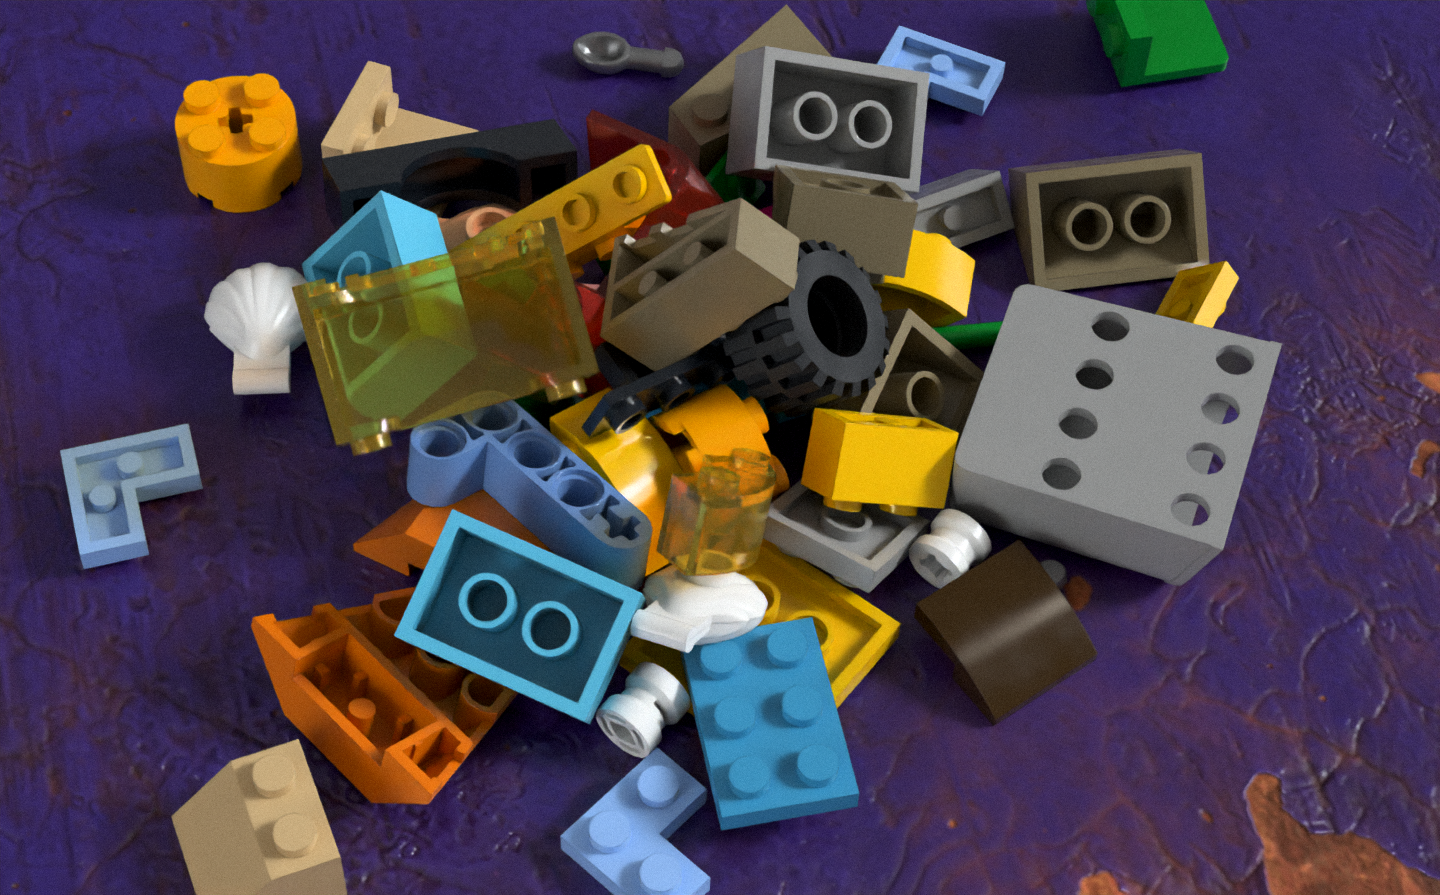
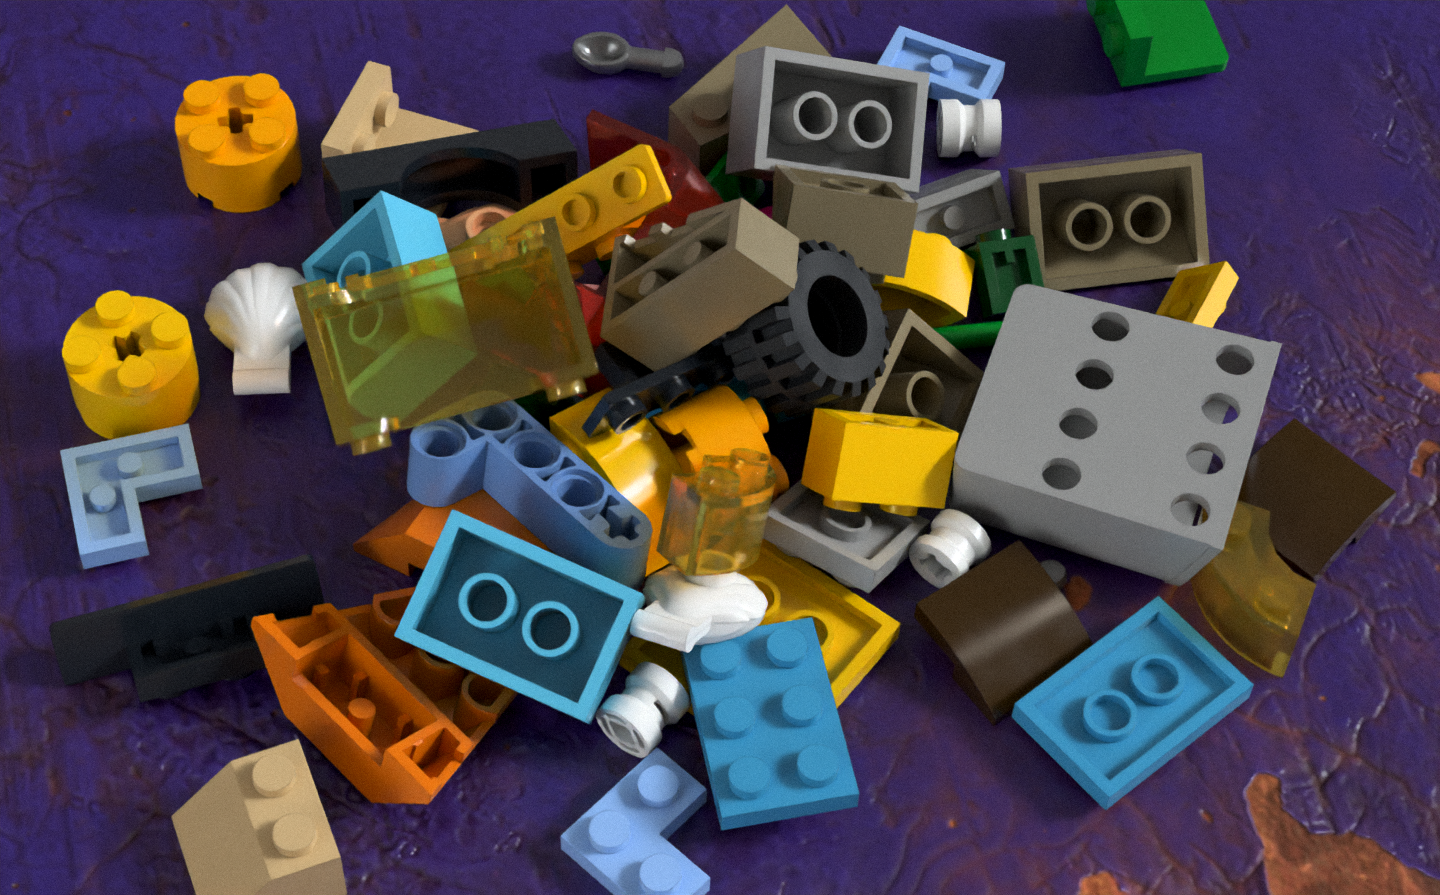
(131, 366): none -> yellow brick
(188, 632): none -> black bracket
(968, 128): none -> white wheel
(1003, 266): none -> dark green bracket
(1131, 702): none -> dark azure plate
(1253, 593): none -> clear yellow brick
(1313, 497): none -> dark brown slope

